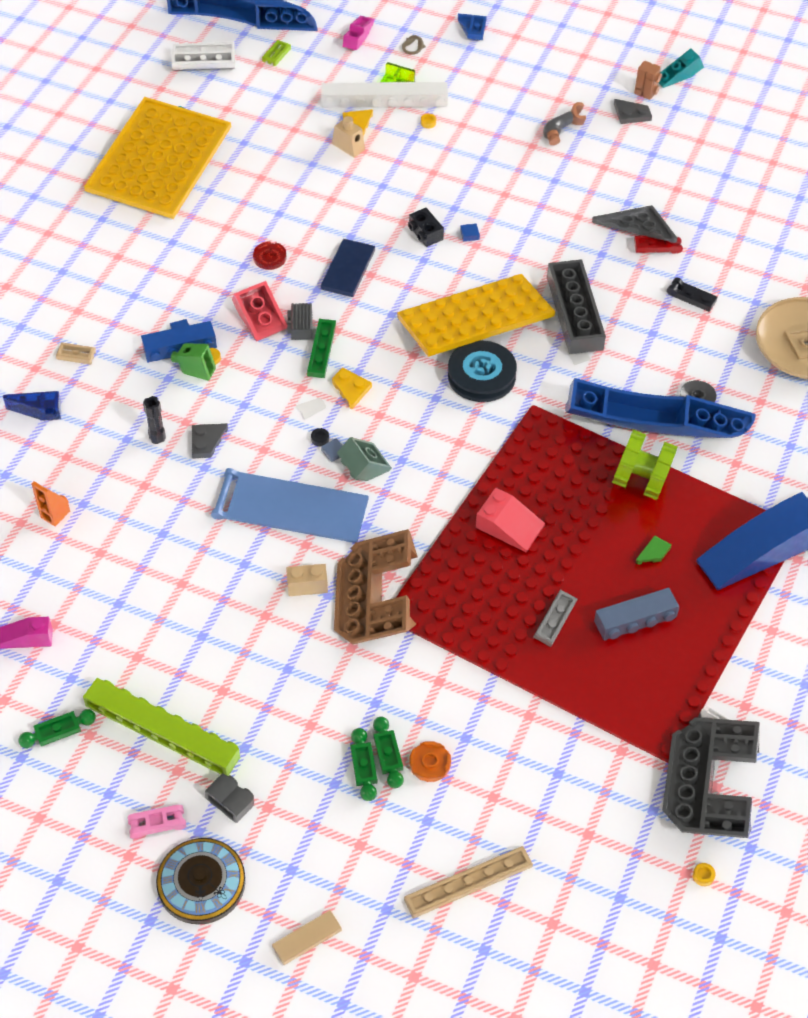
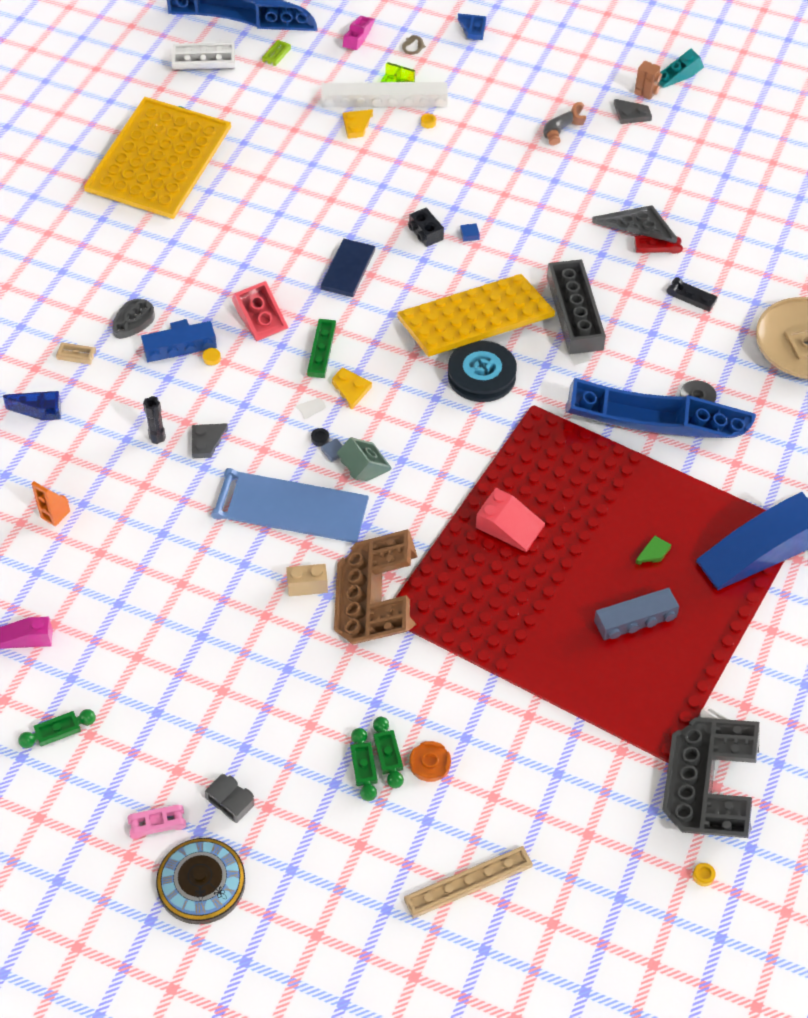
(133, 325): none -> dark grey piece
(162, 726): lime brick -> none
(195, 360): bright green torso -> none
(269, 255): clear red tile -> none
(301, 321): dark grey brick -> none
(306, 937): tan tile -> none
(348, 137): tan torso -> none
(555, 618): light grey tile -> none
(645, 464): lime piece -> none

